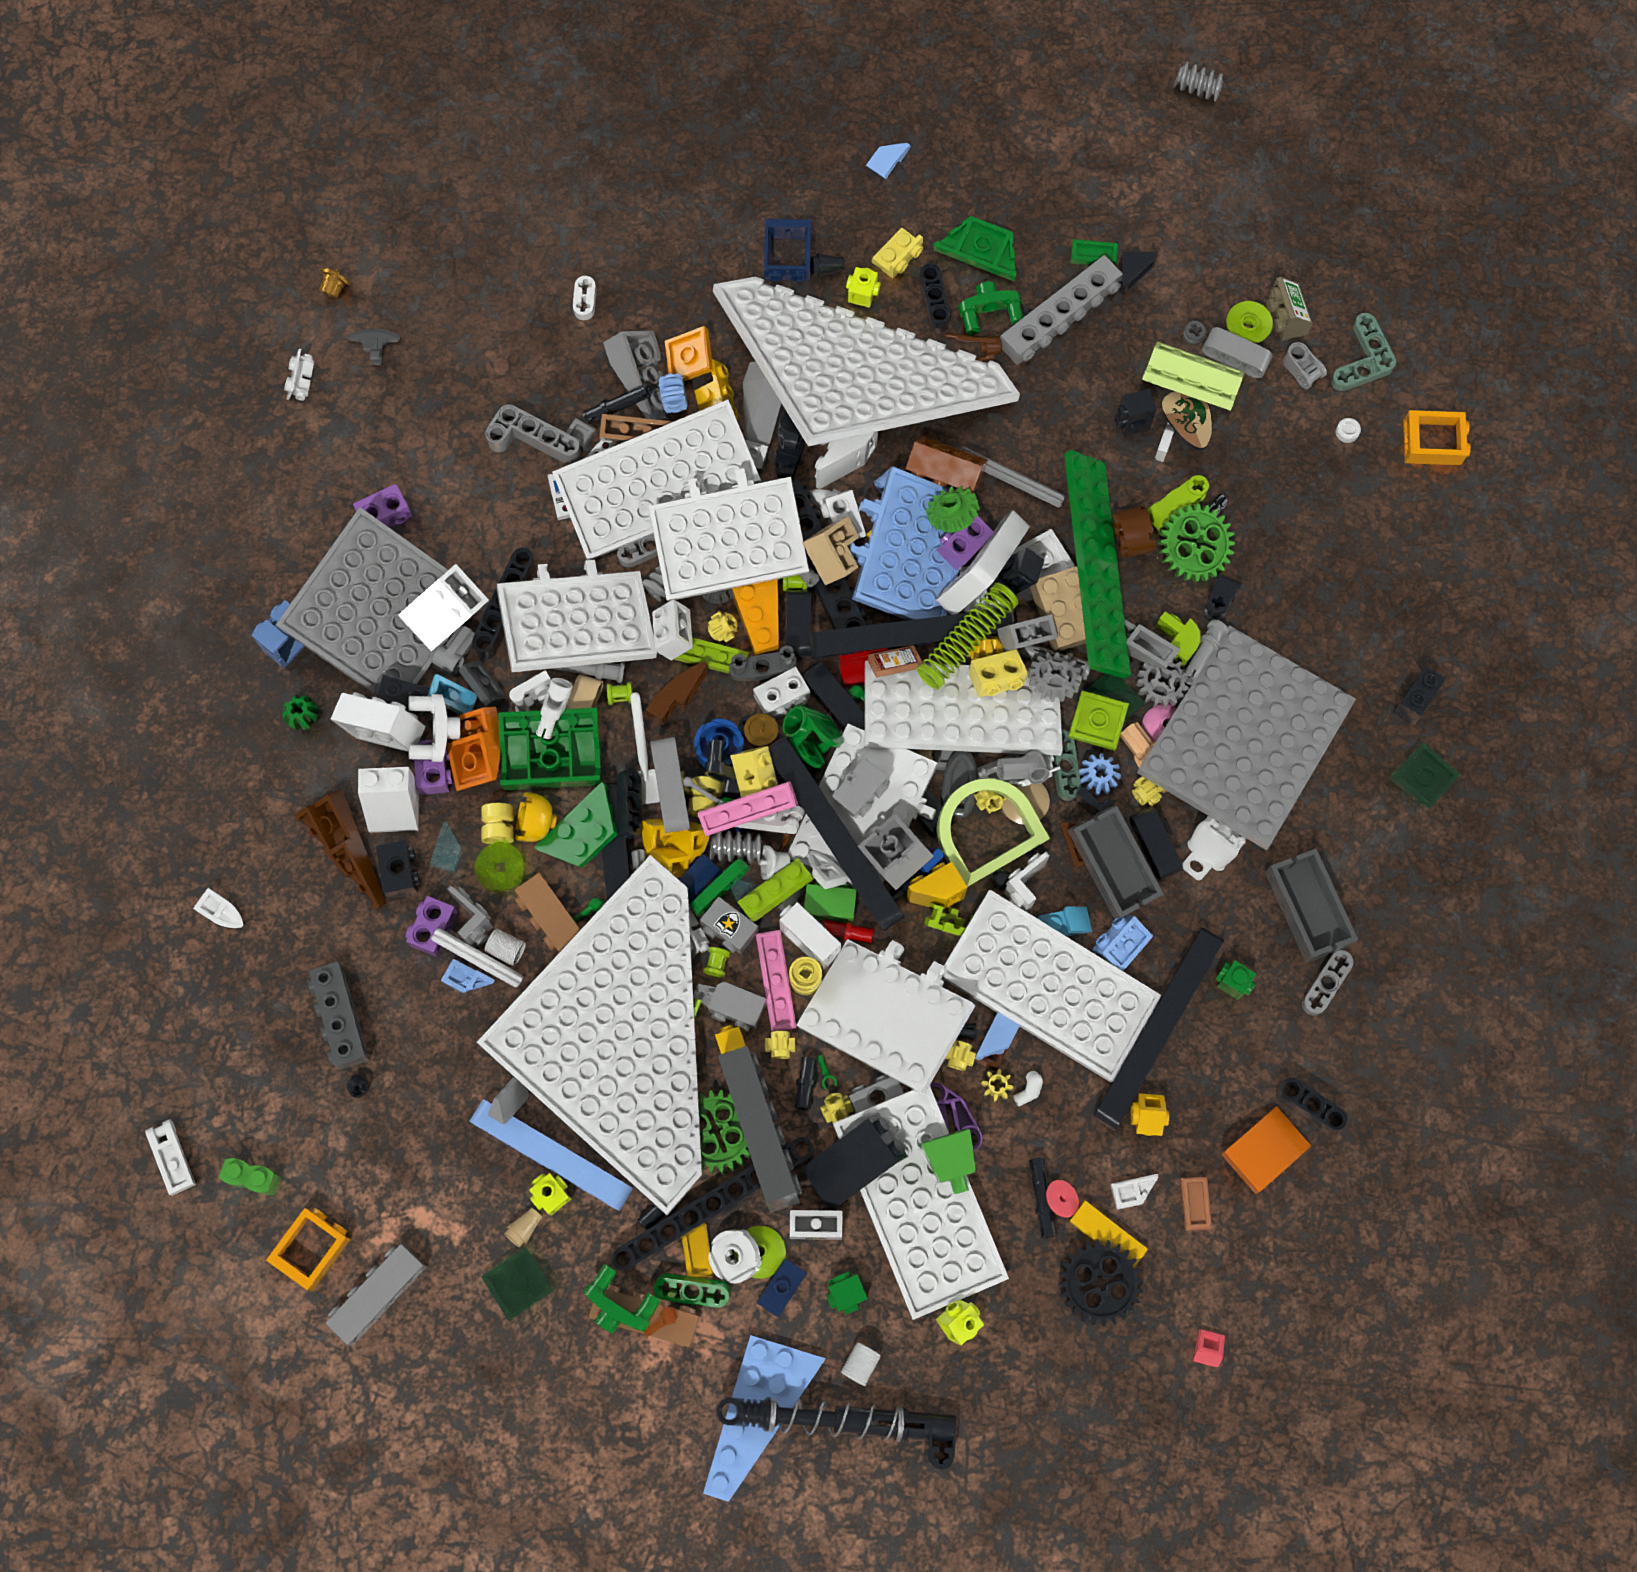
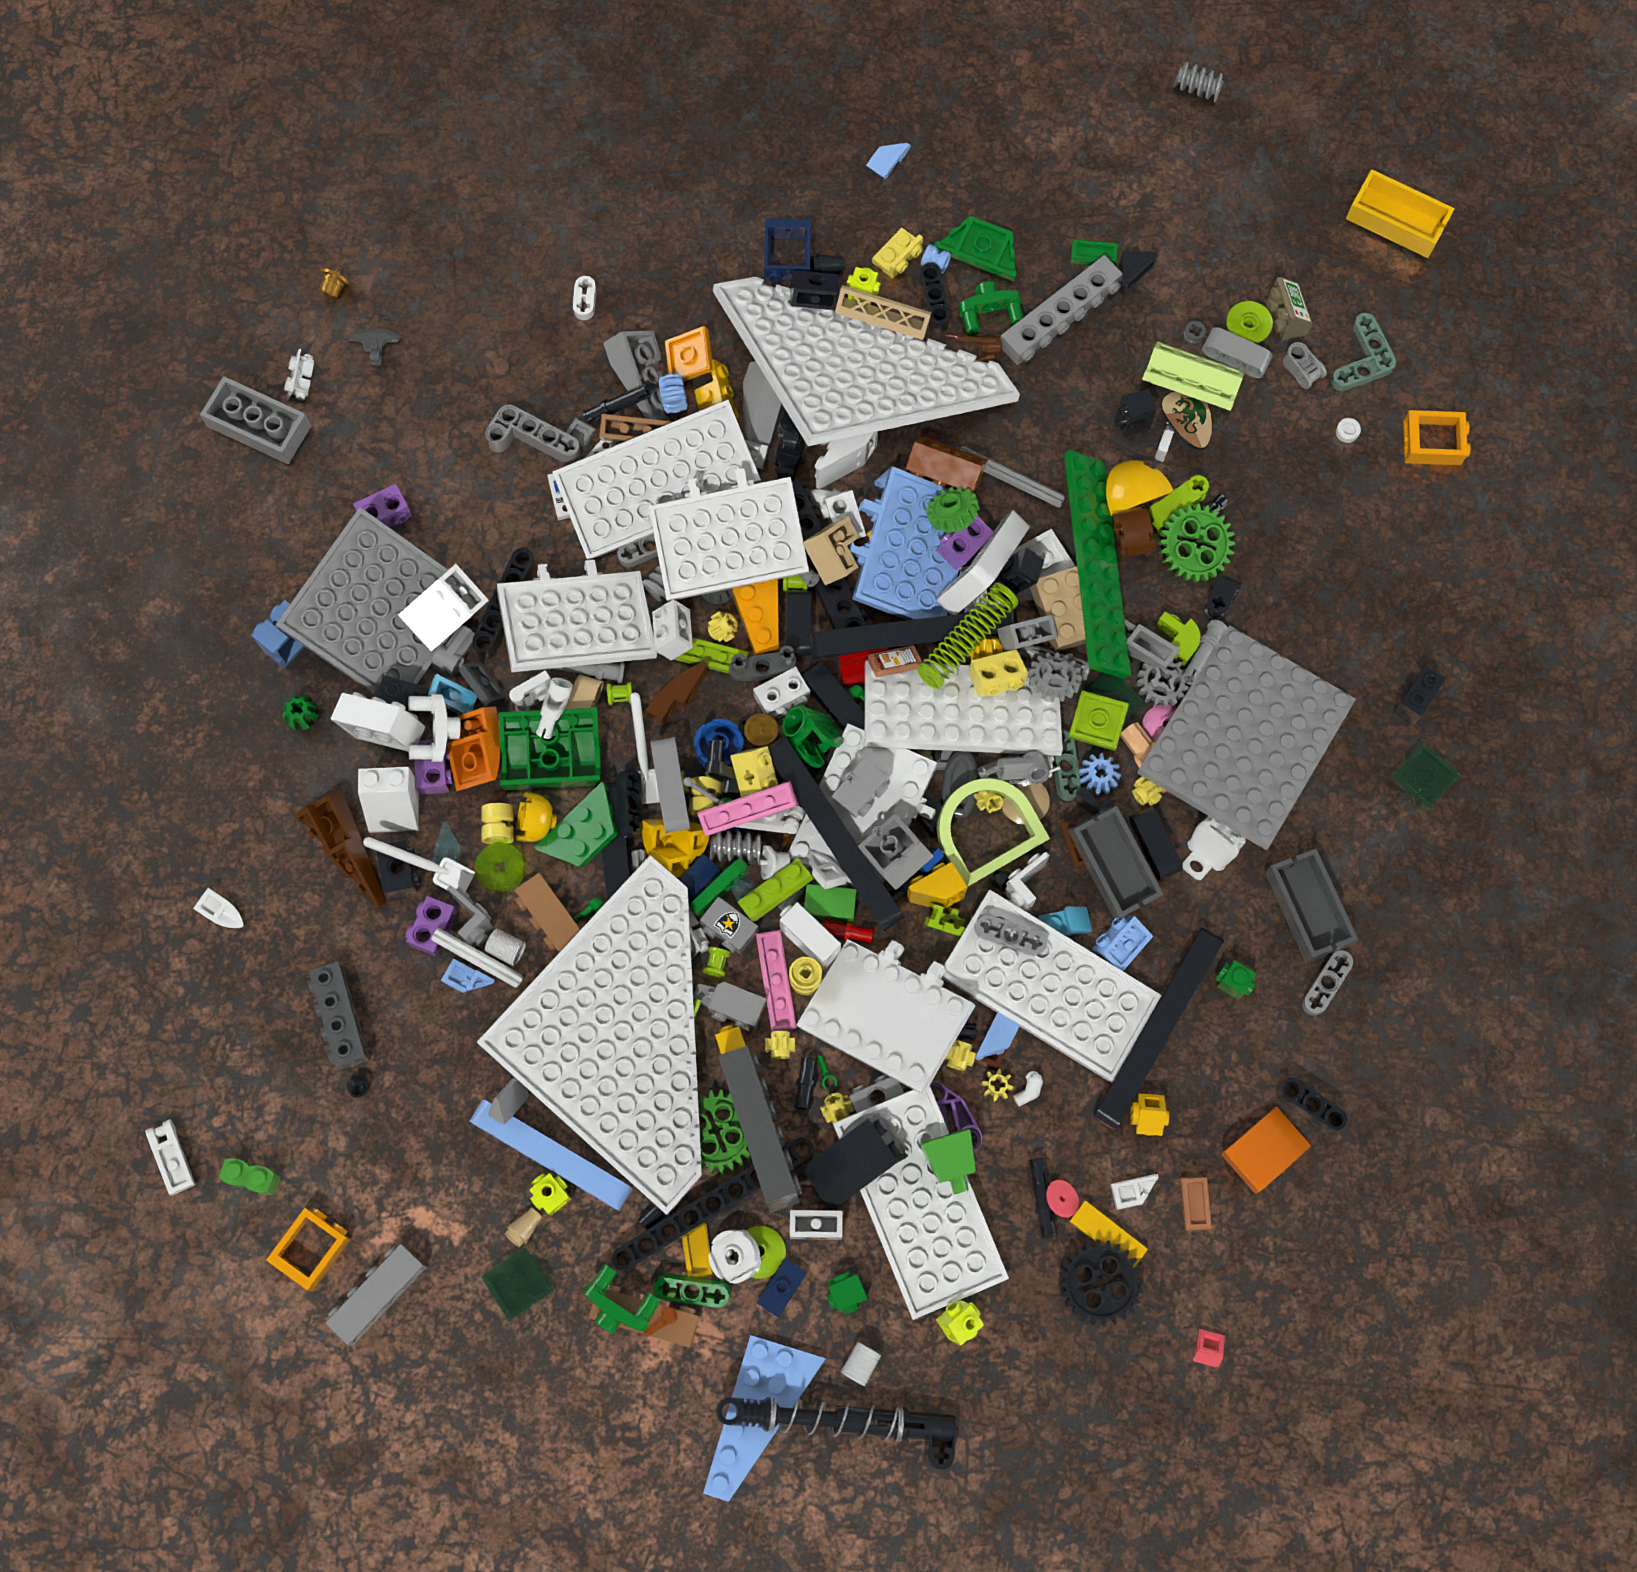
(255, 420): none -> light grey brick
(447, 873): none -> white piece
(814, 290): none -> black brick
(882, 316): none -> tan fence
(934, 256): none -> light blue wheel
(1025, 948): none -> light grey beam
(1134, 484): none -> yellow brick
(1399, 213): none -> yellow piece

